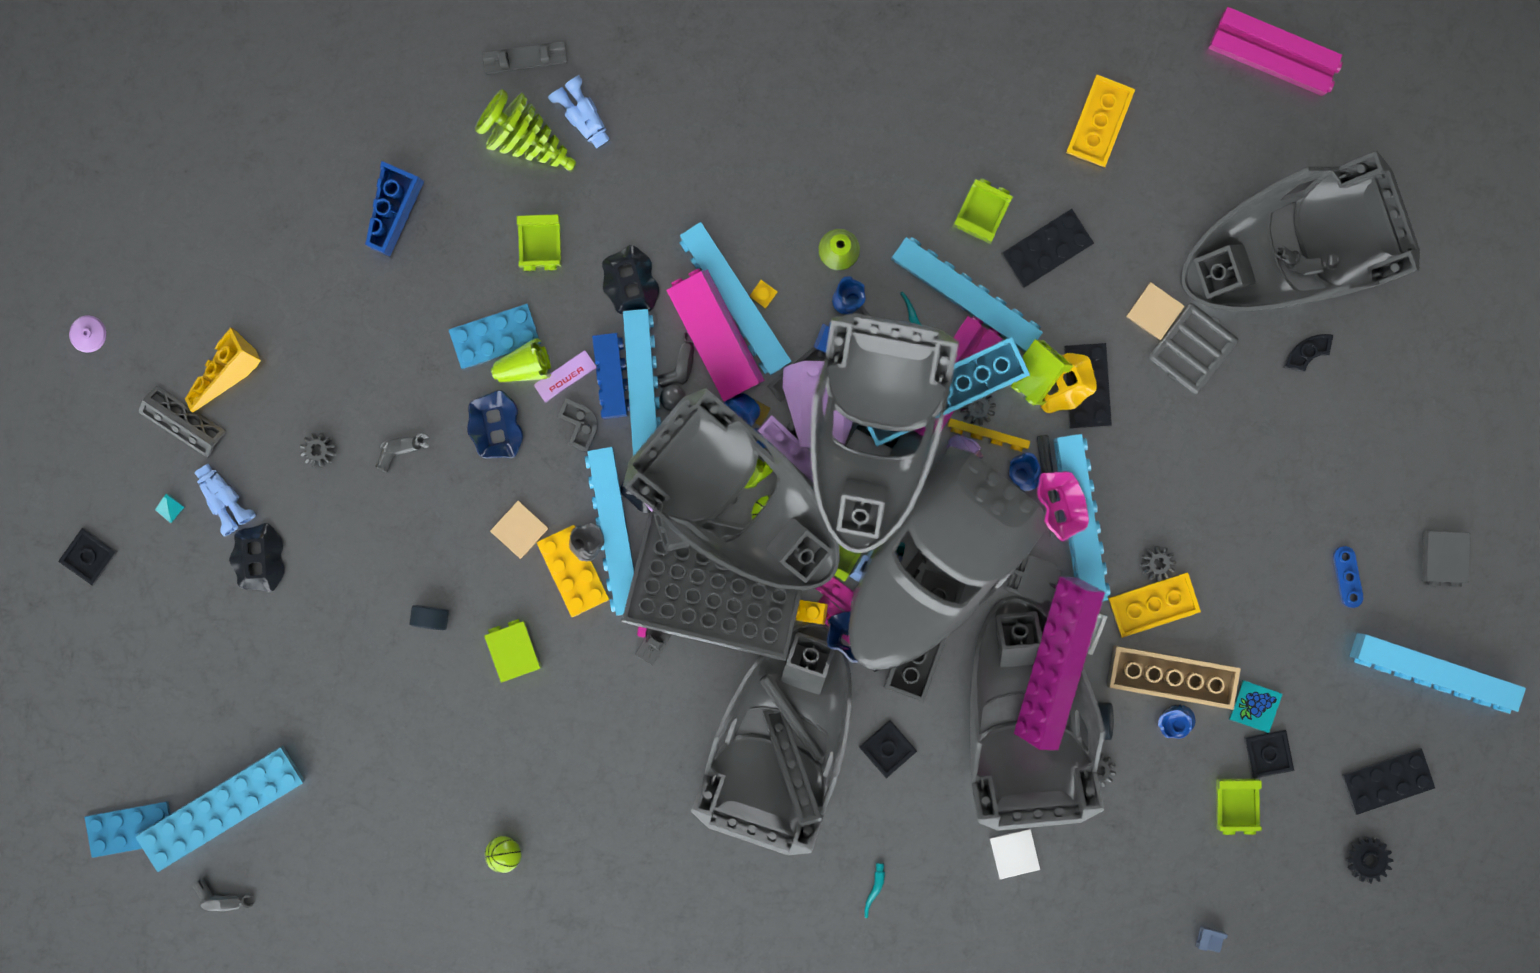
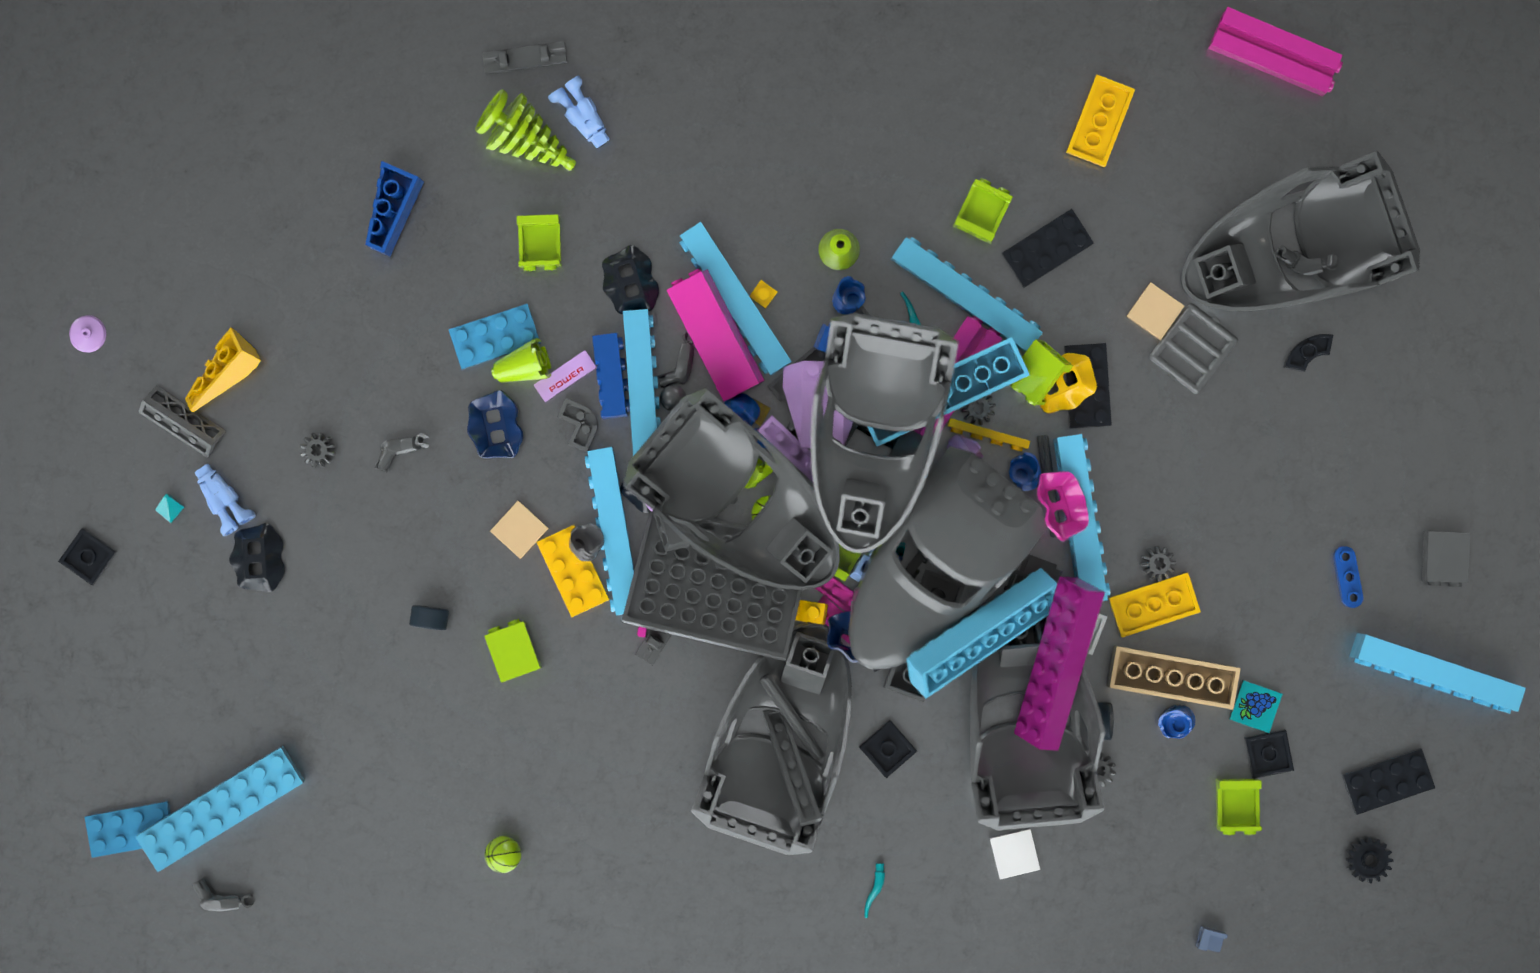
(981, 633): none -> medium azure brick

